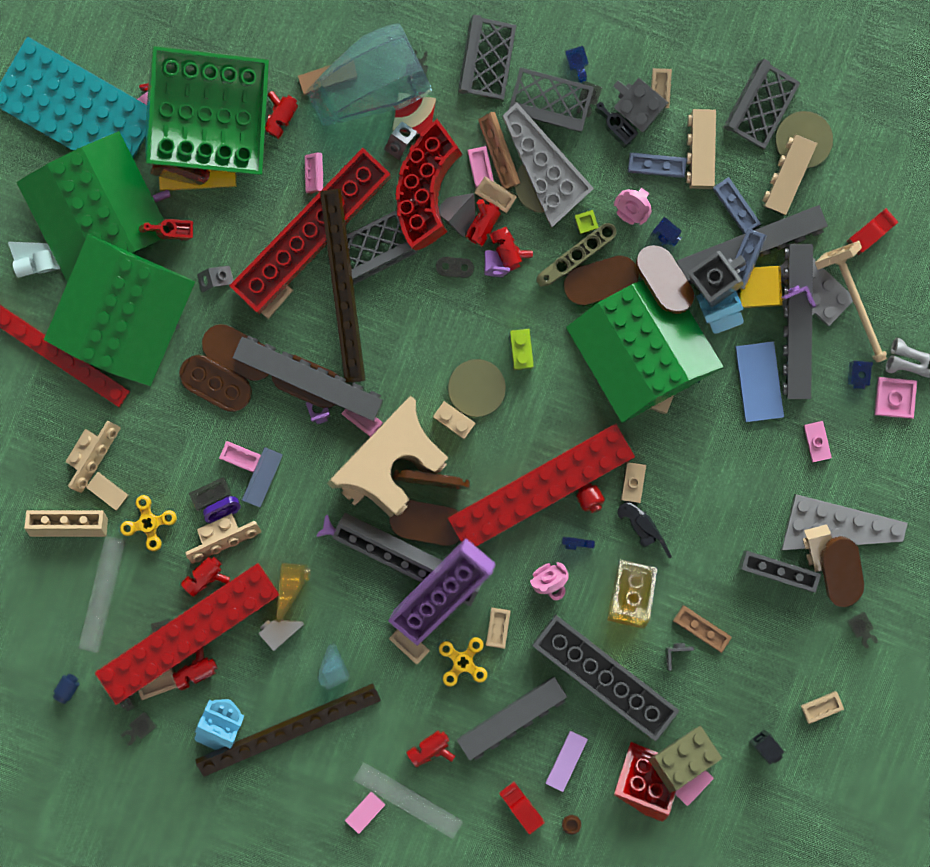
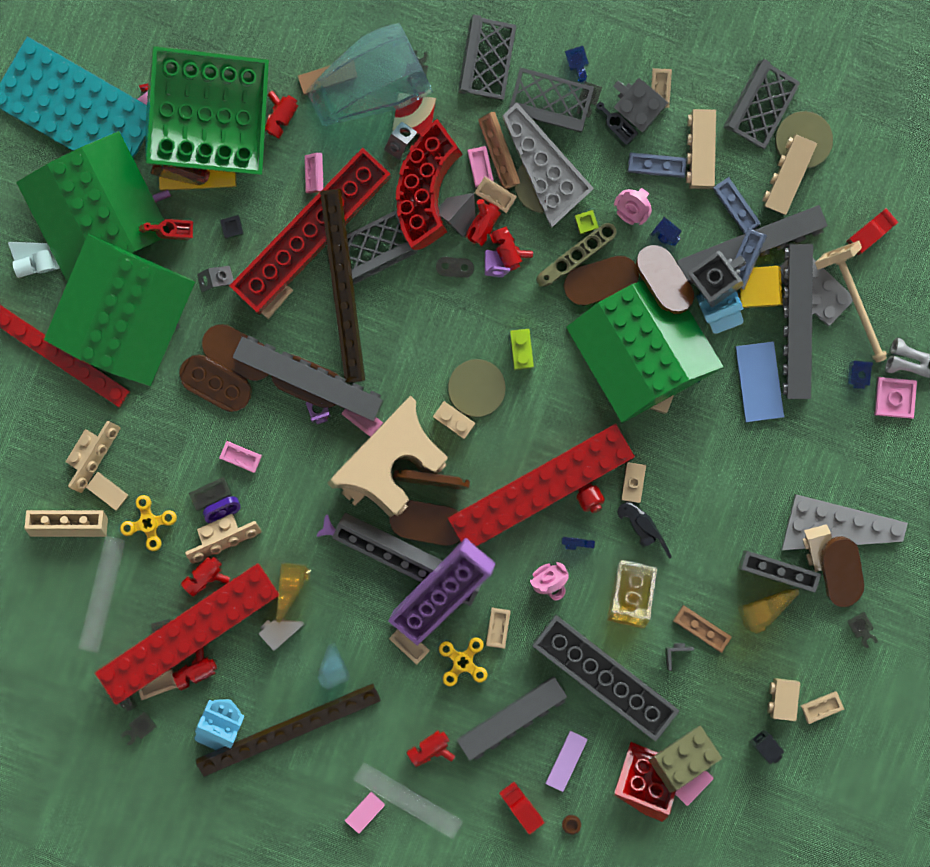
(66, 688): dark blue brick -> none
(232, 227): none -> black plate
(262, 477): sand blue tile -> none
(765, 610): none -> clear yellow slope
(784, 699): none -> tan brick
(795, 290): medium lavender bracket -> none
(817, 441): bright pink plate -> none

